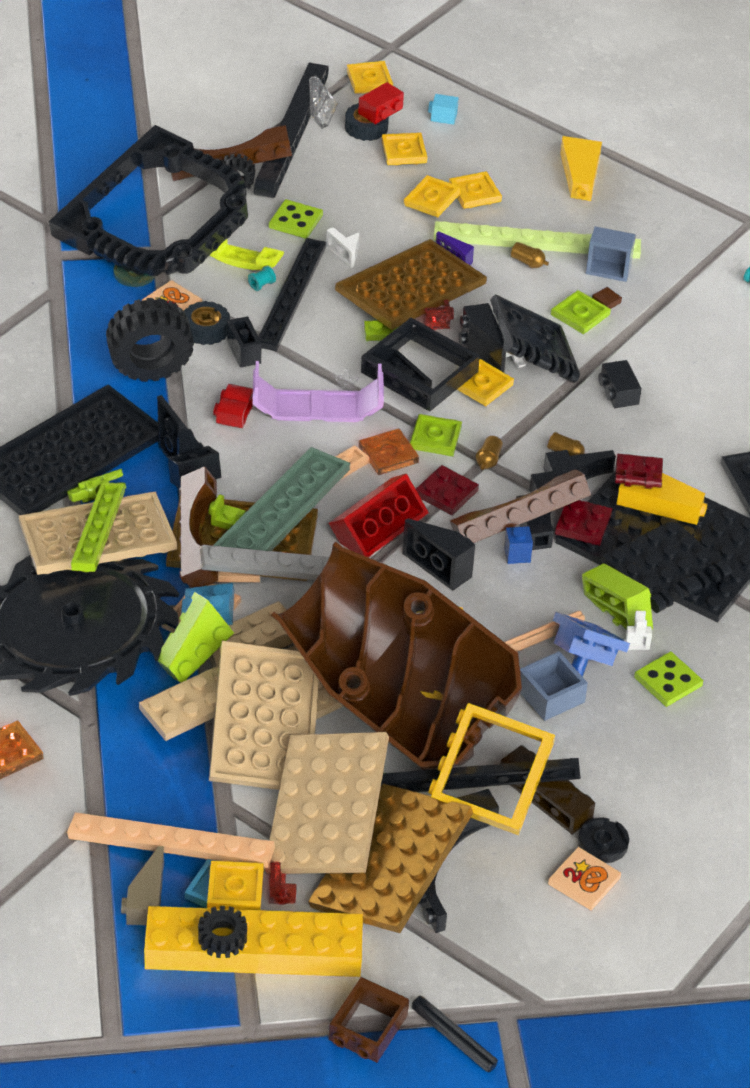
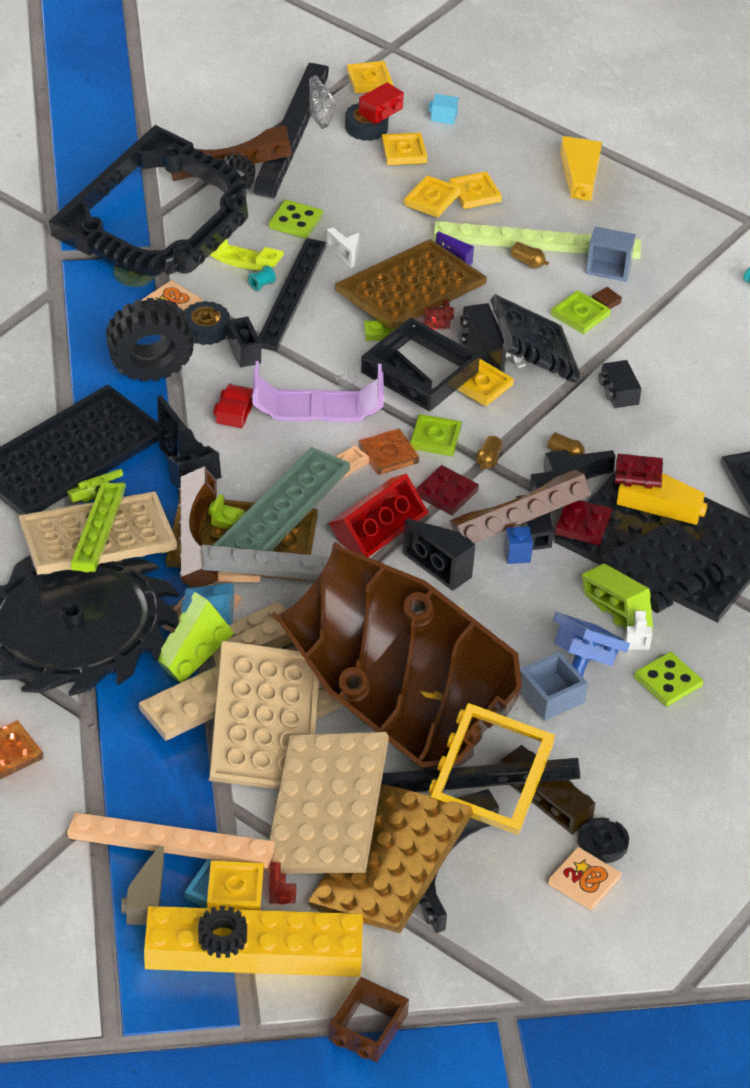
(454, 1033): black axle -> none
(539, 634): light nougat axle -> none

